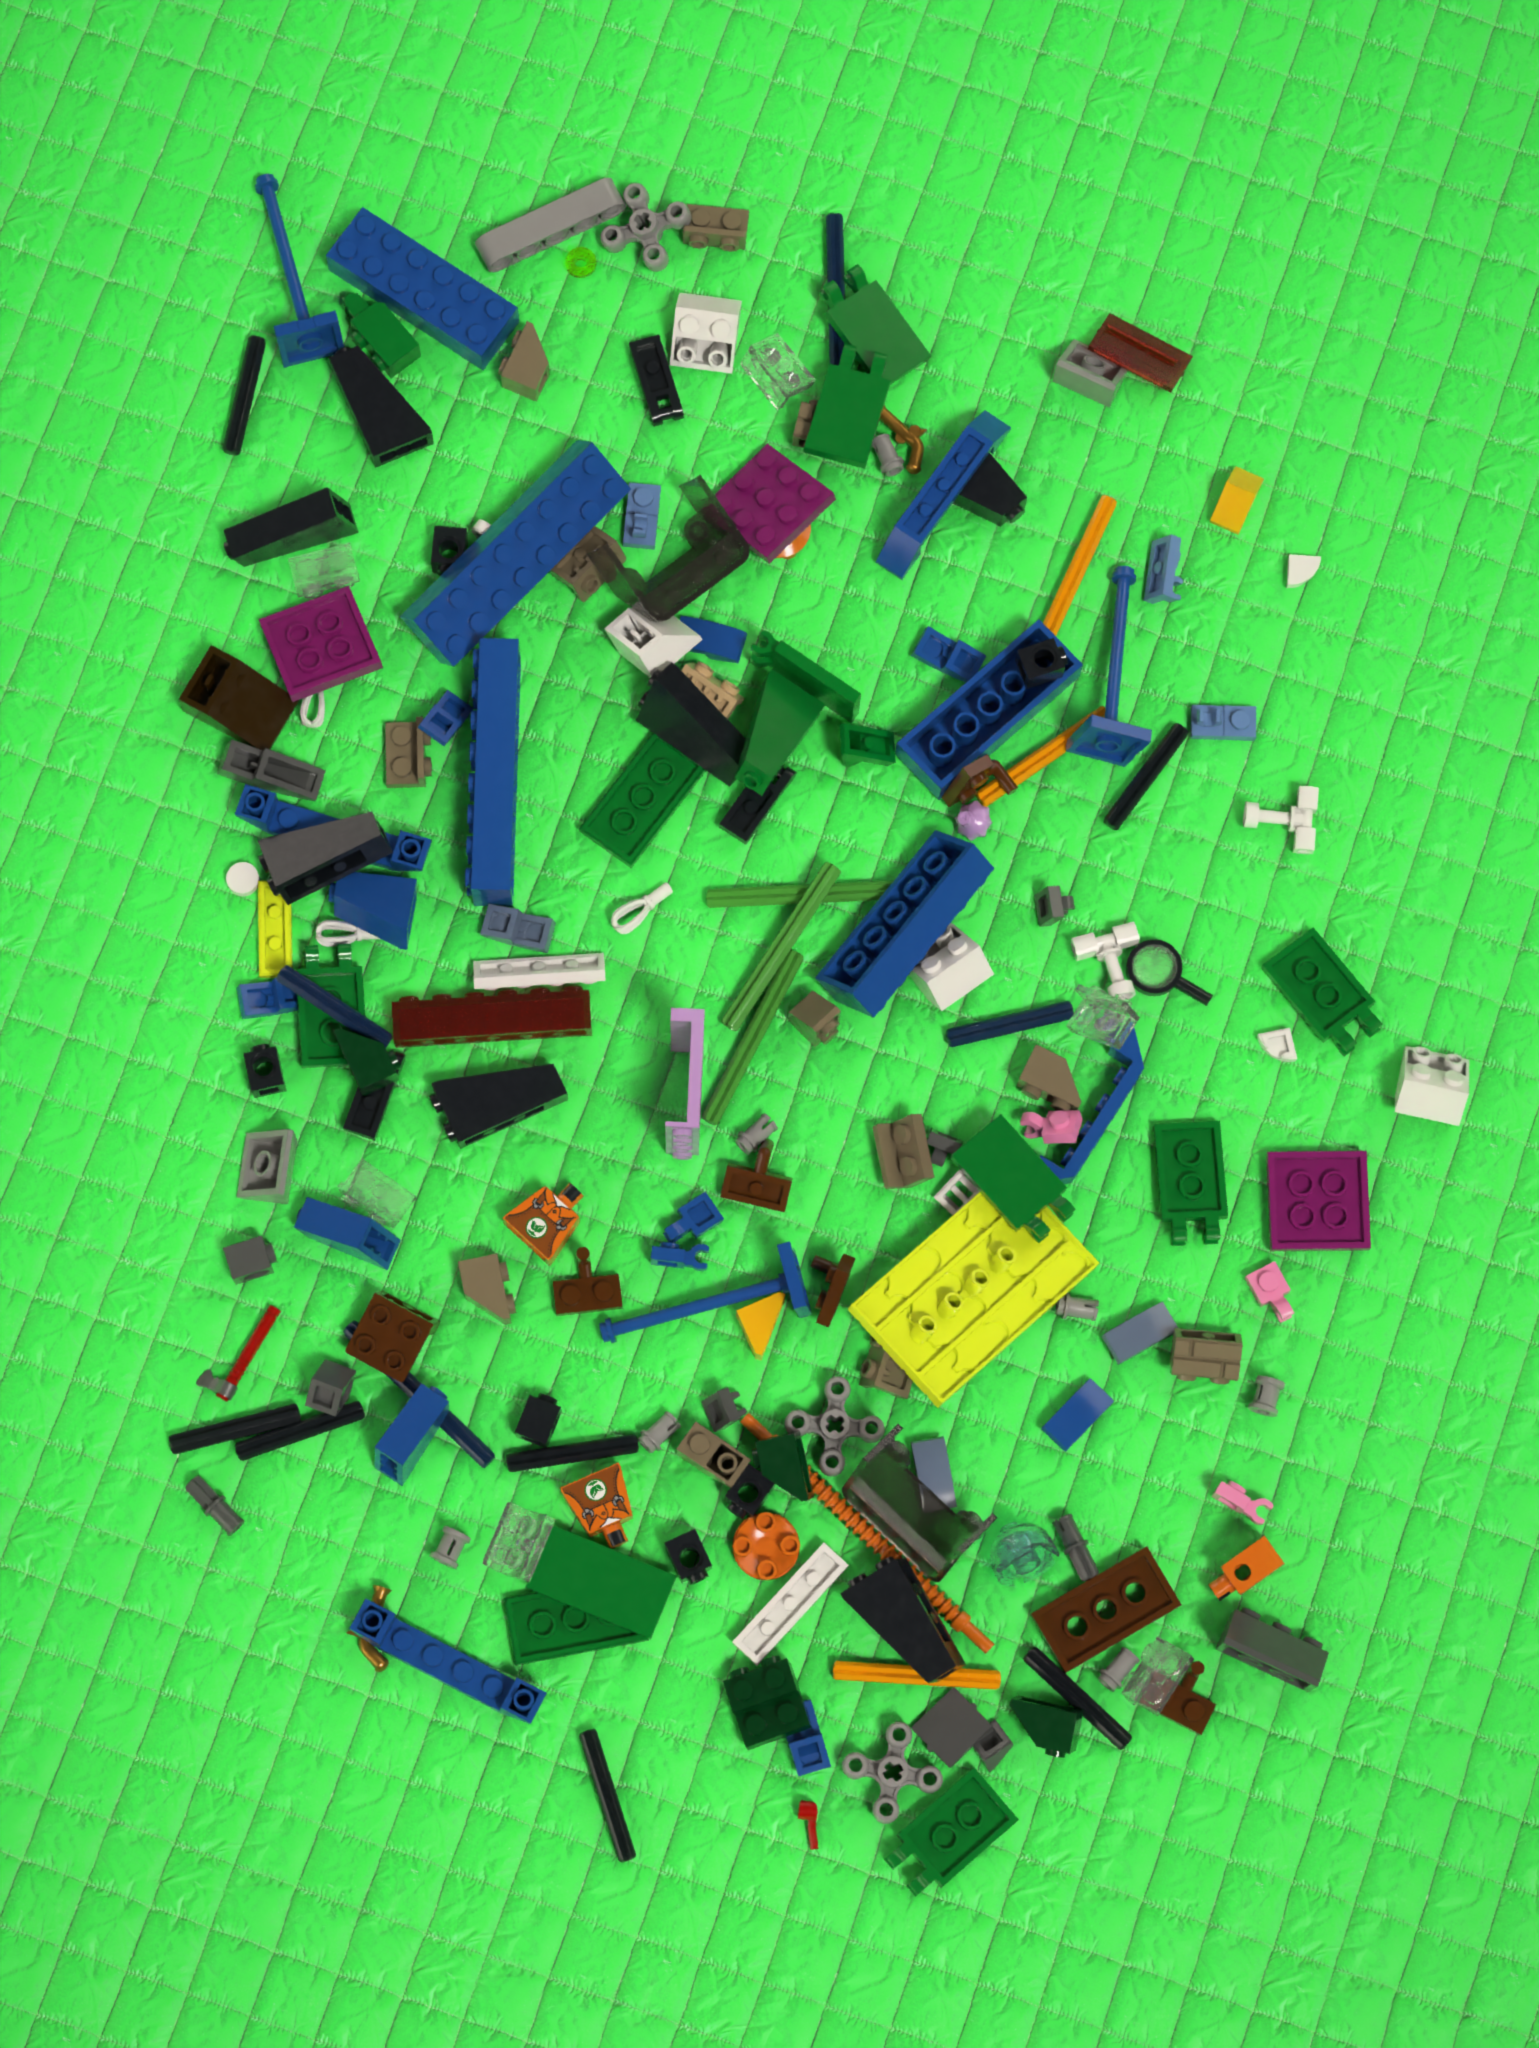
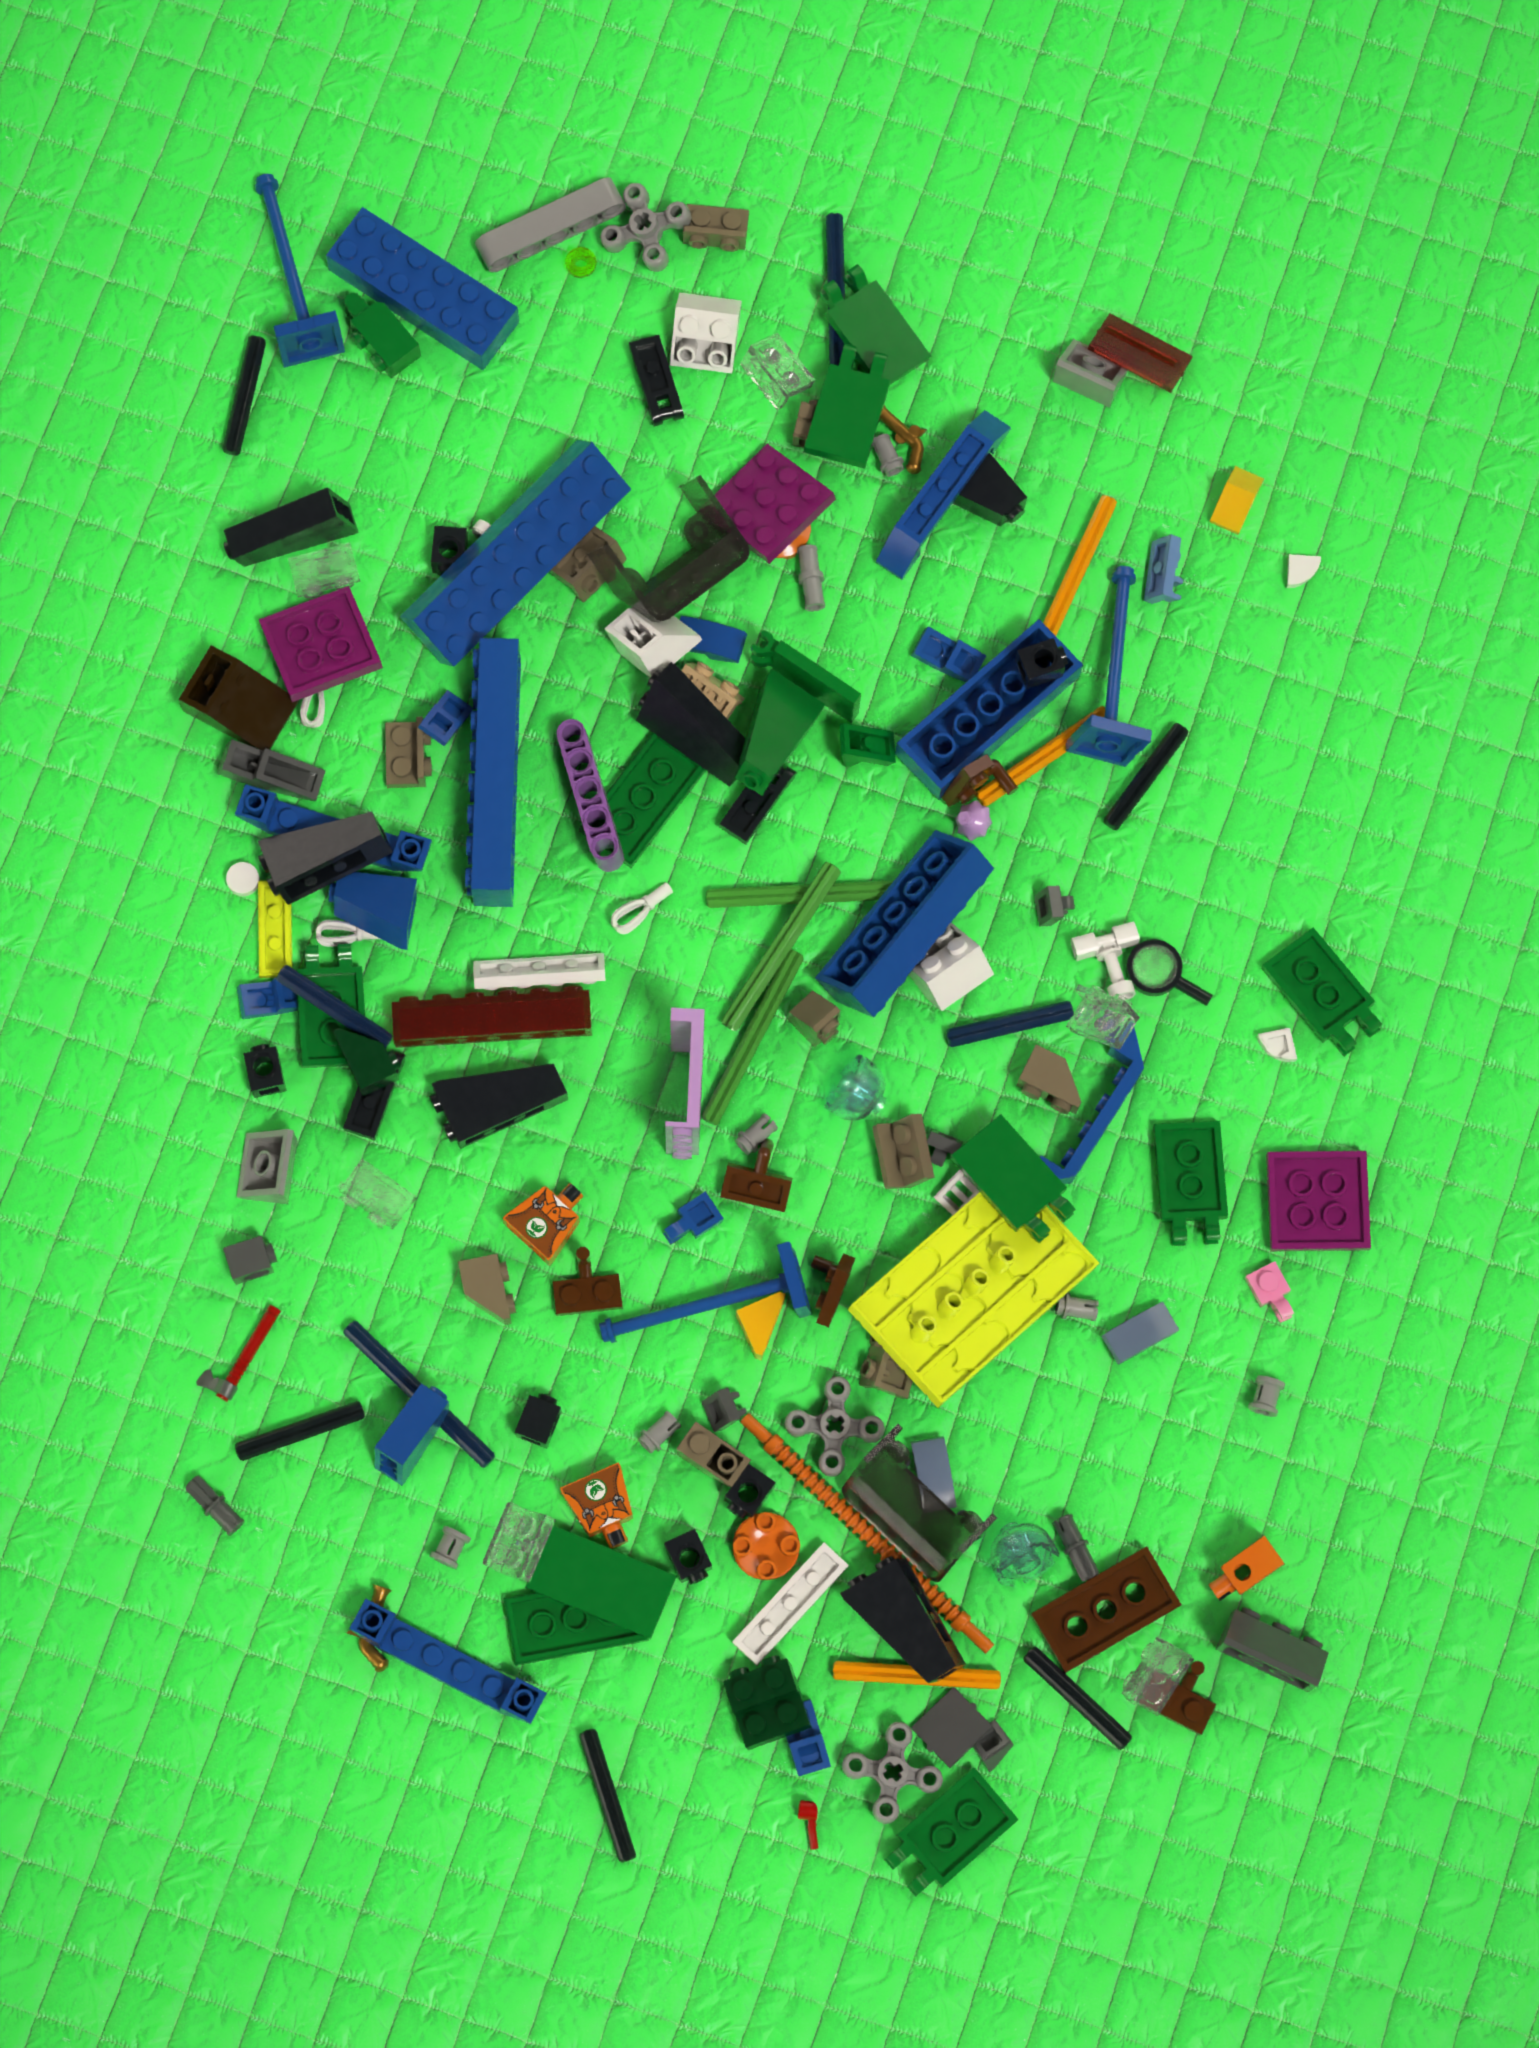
(234, 1429): black axle -> none
(330, 1388): dark grey brick -> none
(347, 1232): blue slope -> none
(379, 411): black slope -> none
(391, 1335): reddish brown bracket -> none
(517, 928): sand blue slope -> none
(527, 366): dark tan slope -> none
(572, 1453): black axle -> none
(590, 809): none -> medium lavender beam
(642, 516): medium blue plate -> none
(670, 1255): blue plate -> none
(785, 1464): dark green slope -> none
(811, 578): none -> light grey pin
(858, 1090): none -> clear light blue cylinder
(1049, 1724): dark green slope -> none
(1055, 1128): bright pink plate -> none
(1077, 1415): blue slope -> none
(1118, 1669): light grey pin -> none
(1205, 1355): dark tan brick -> none
(1223, 722): medium blue plate -> none
(1234, 1497): bright pink plate -> none
(1298, 818): white bar -> none
(1432, 1085): white slope -> none

